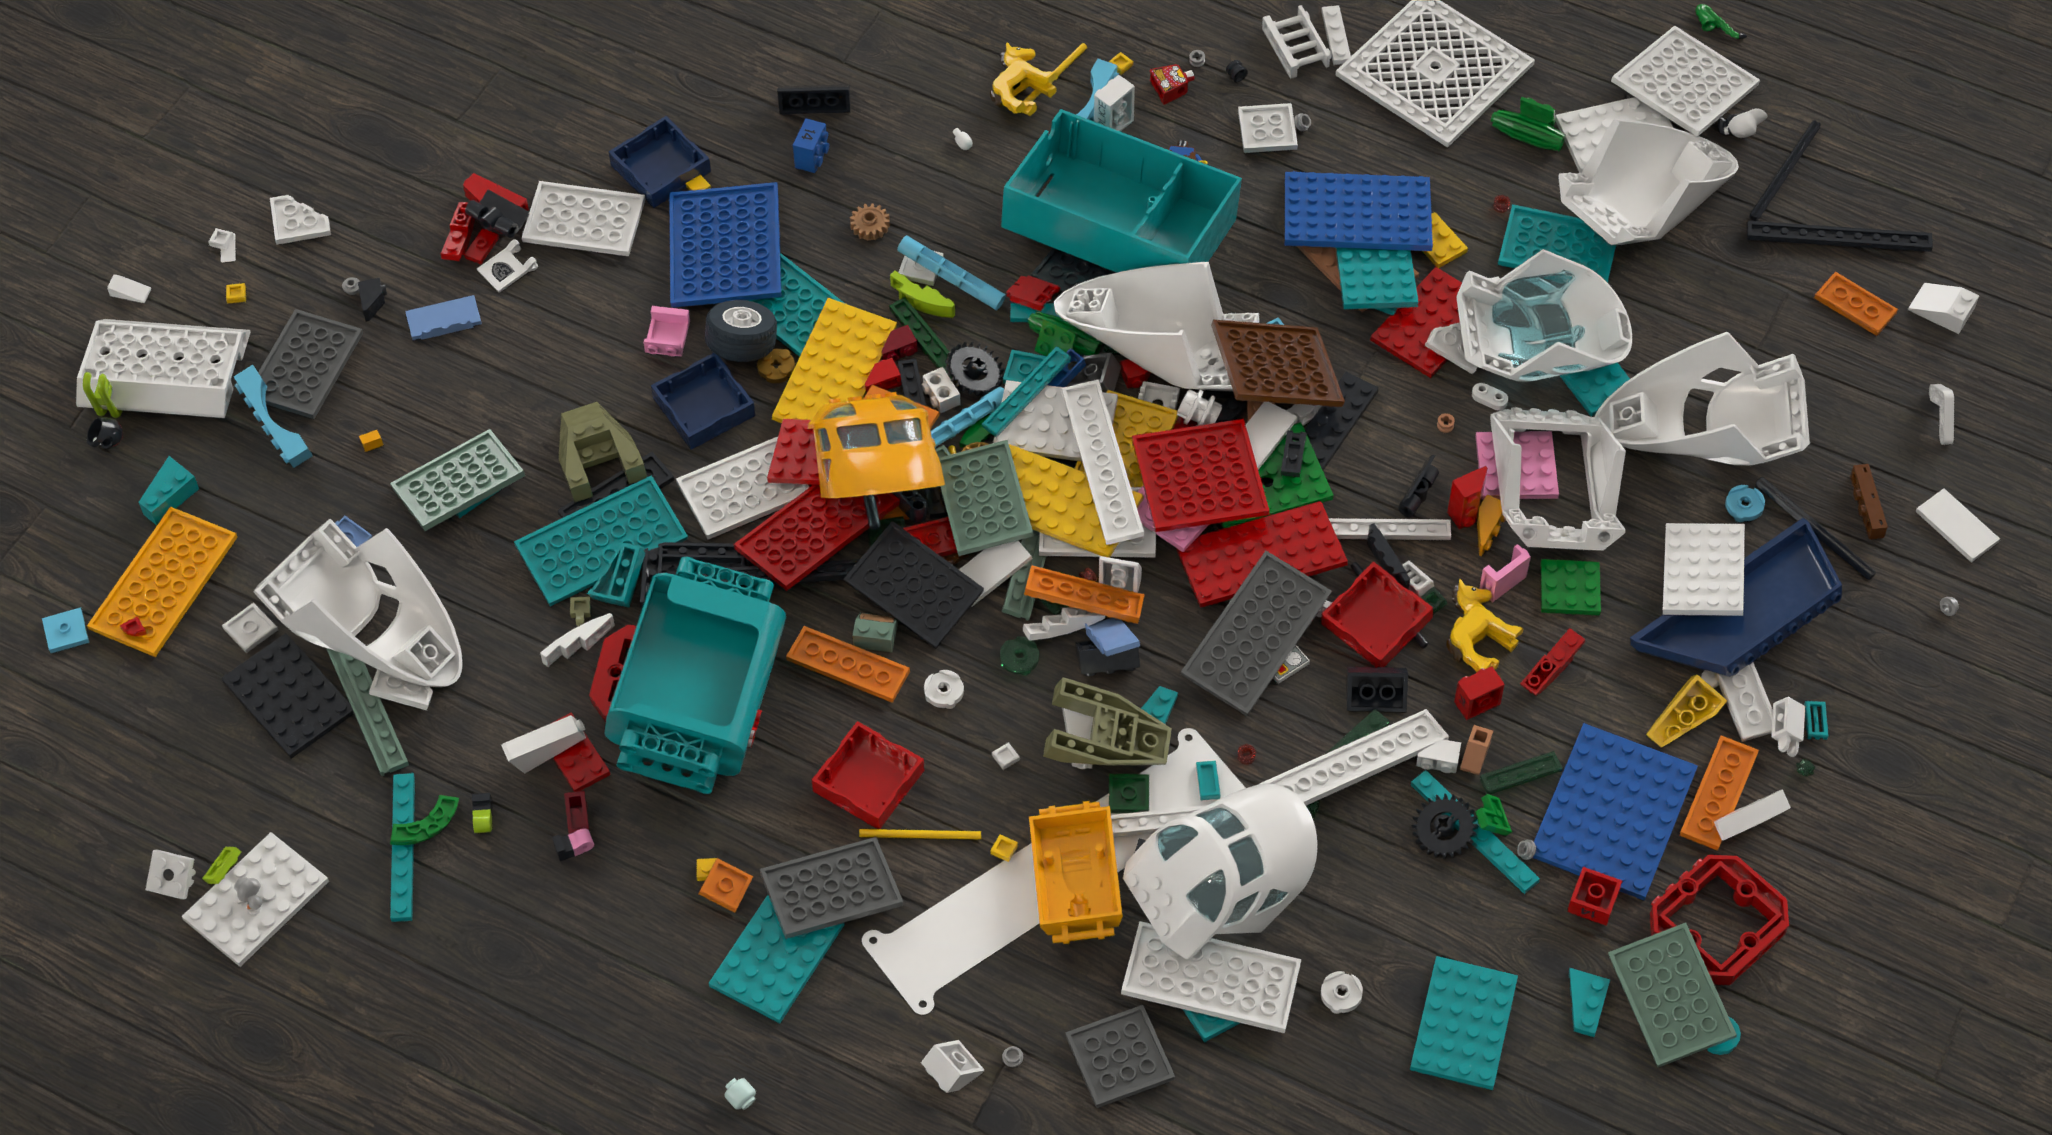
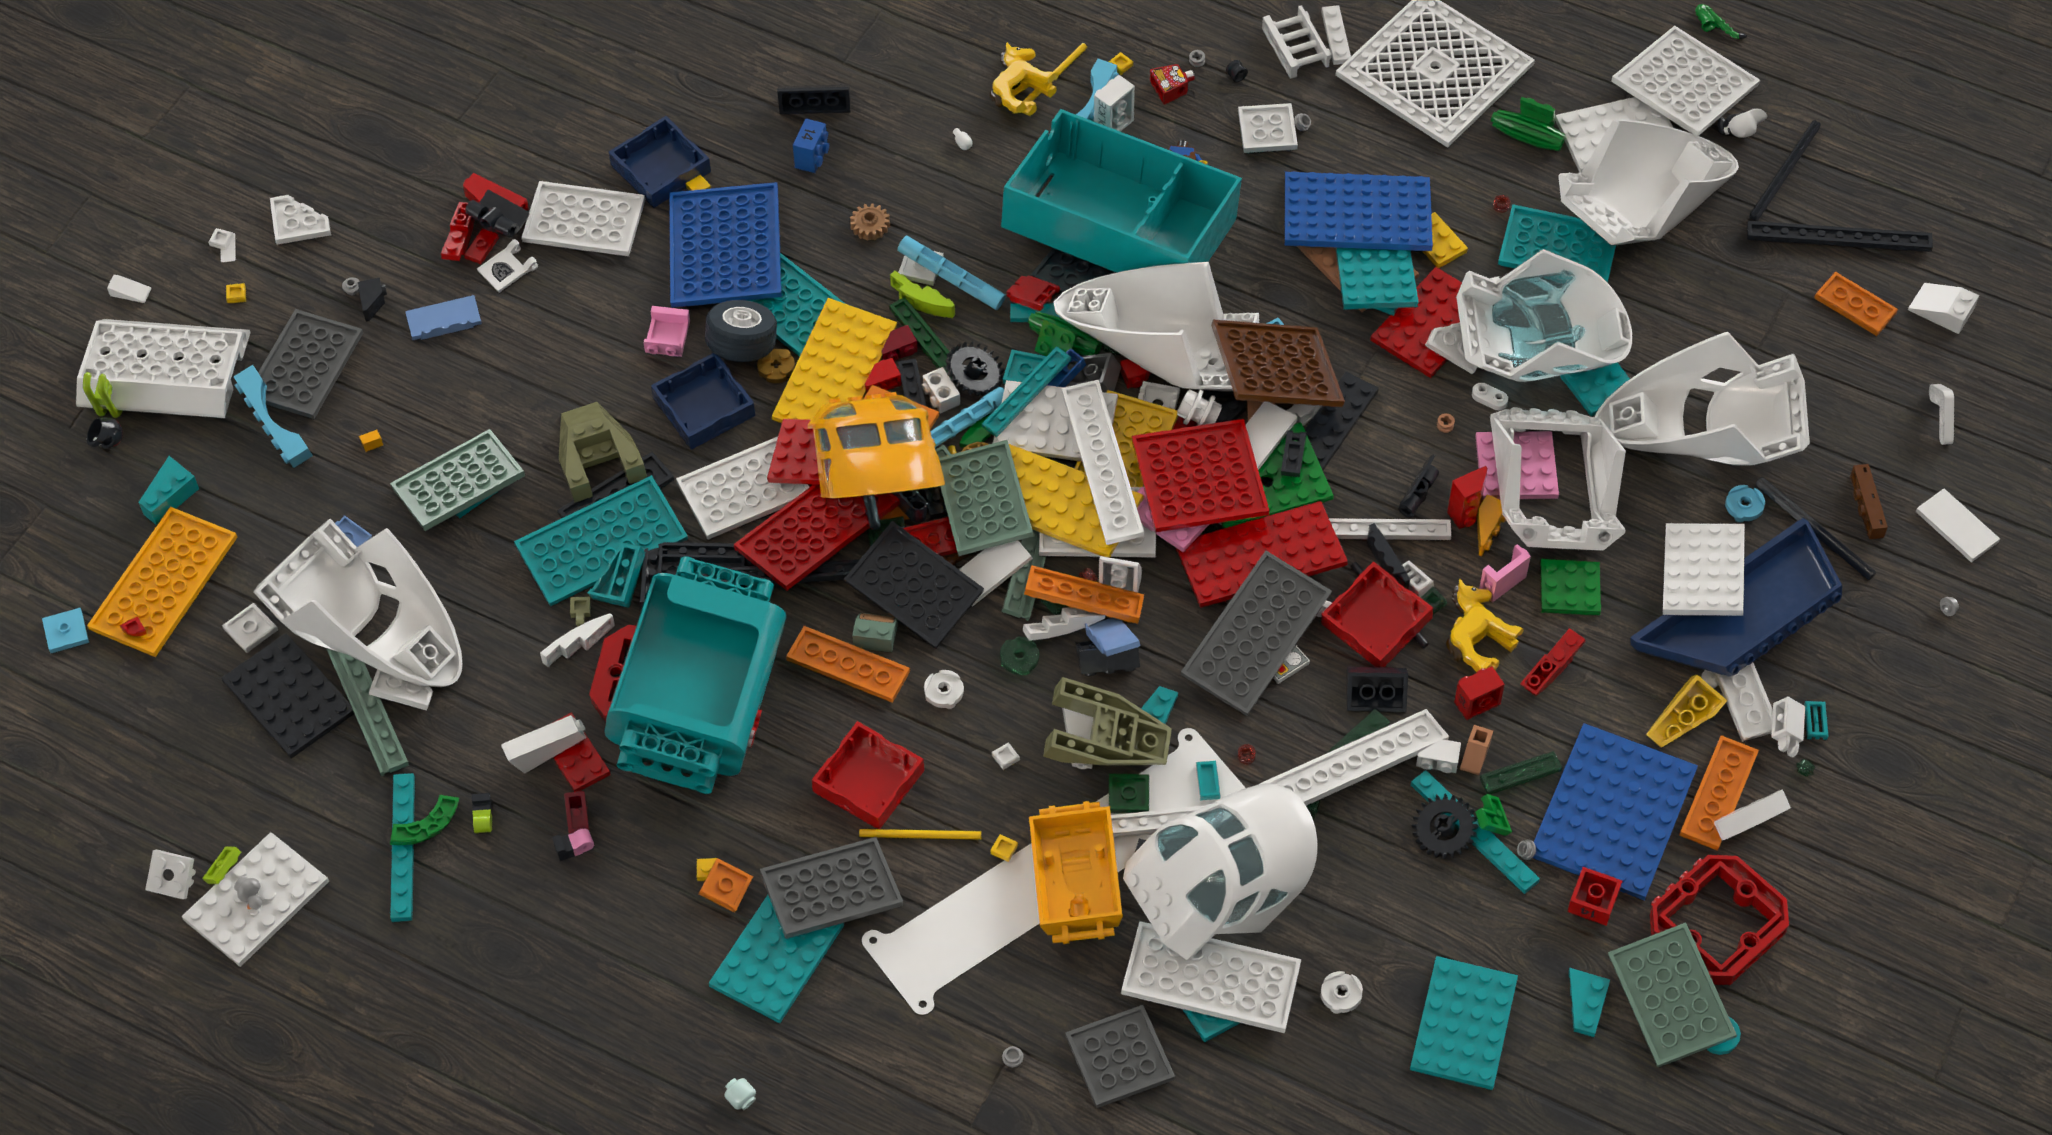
(951, 1065): white slope -> none

